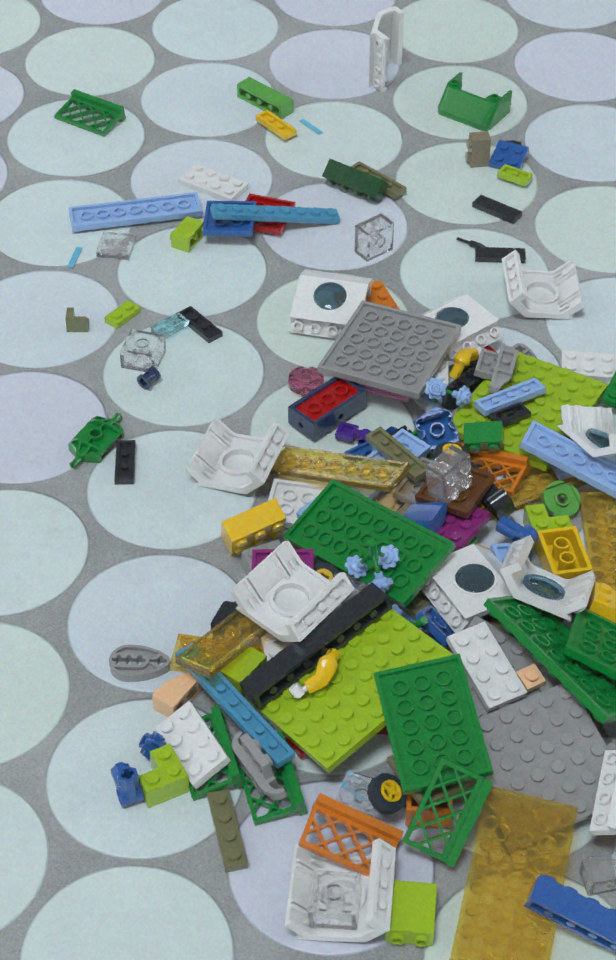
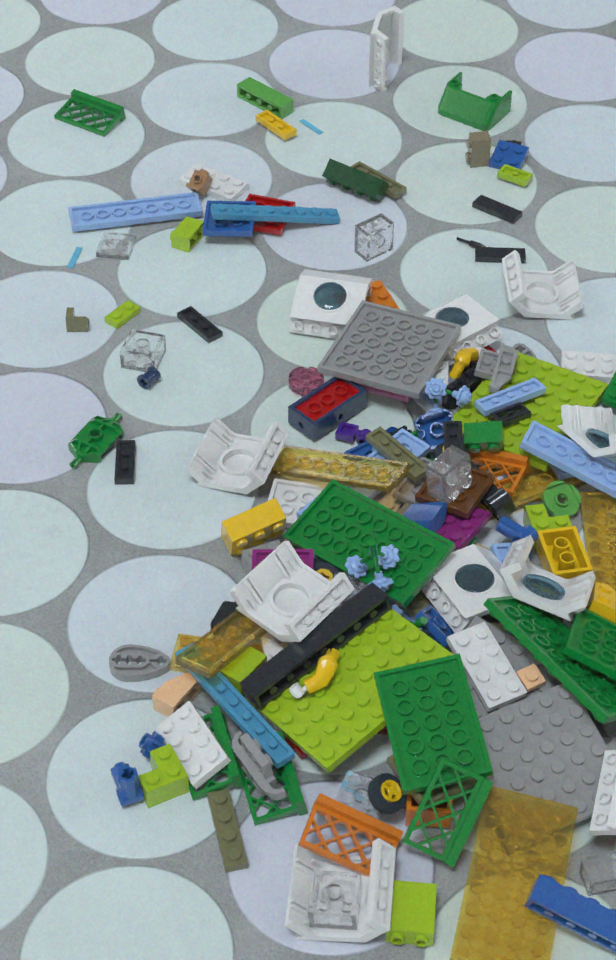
(170, 325): clear light blue plate -> none
(200, 182): none -> medium nougat brick
(453, 434): none -> black tile

